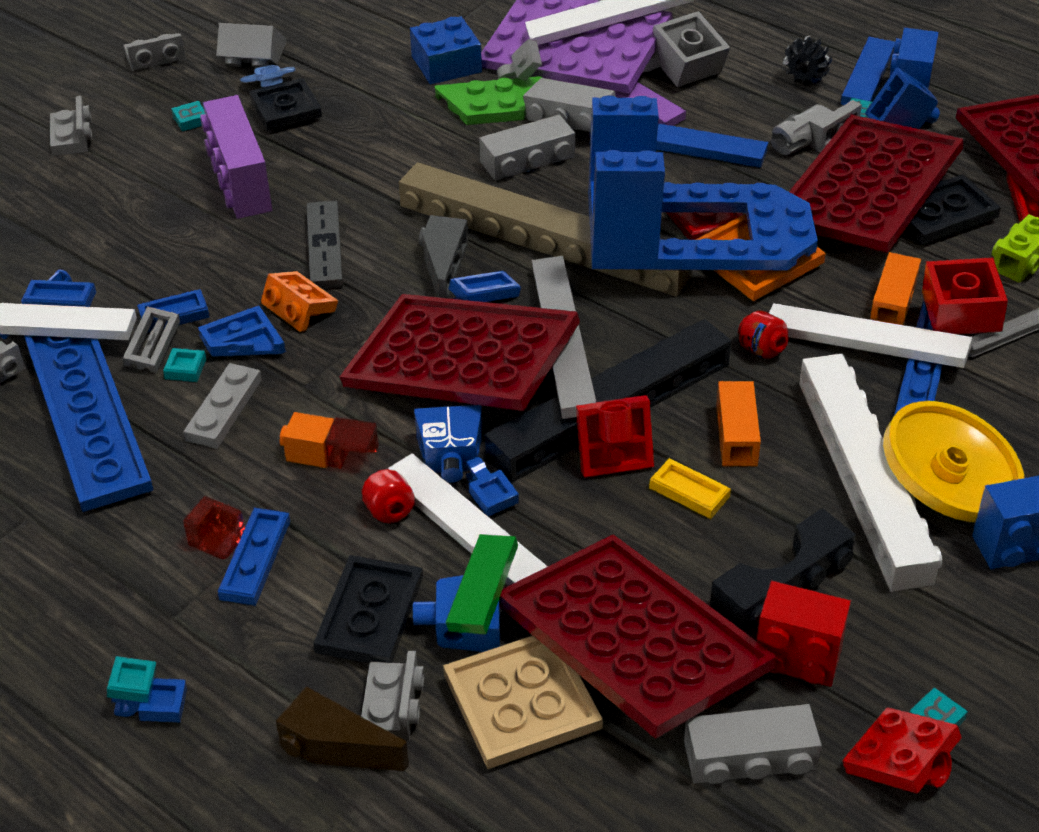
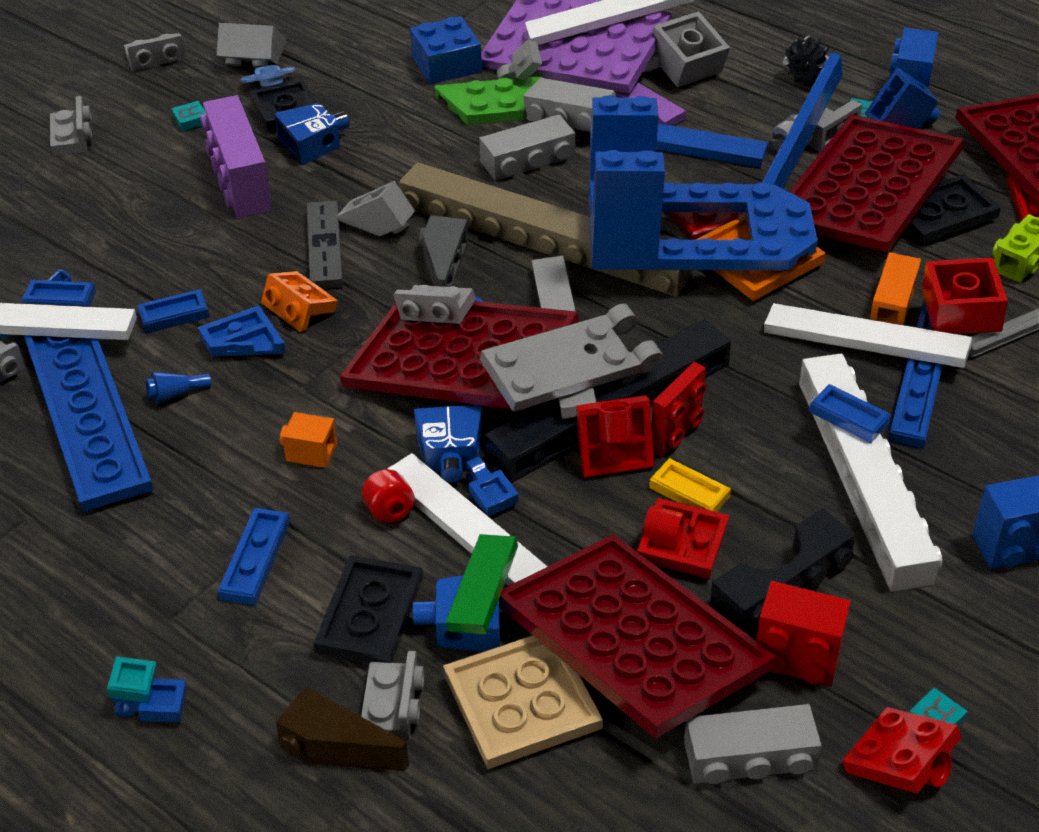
(130, 356): light grey tile -> none
(168, 386): none -> blue cone
(184, 365): teal tile -> none
(214, 527): clear red panel -> none
(222, 406): light grey plate -> none
(310, 131): none -> blue torso
(349, 436): clear red panel -> none
(379, 211): none -> light grey slope
(434, 303): none -> light grey bracket
(485, 287): blue tile -> none
(557, 364): none -> light grey hinge
(678, 409): none -> red plate
(683, 537): none -> red plate
(738, 423): orange brick -> none
(763, 334): red head -> none
(805, 122): none -> blue tile
(850, 413): none -> blue tile
(868, 70): blue tile -> none
(948, 457): yellow dish -> none

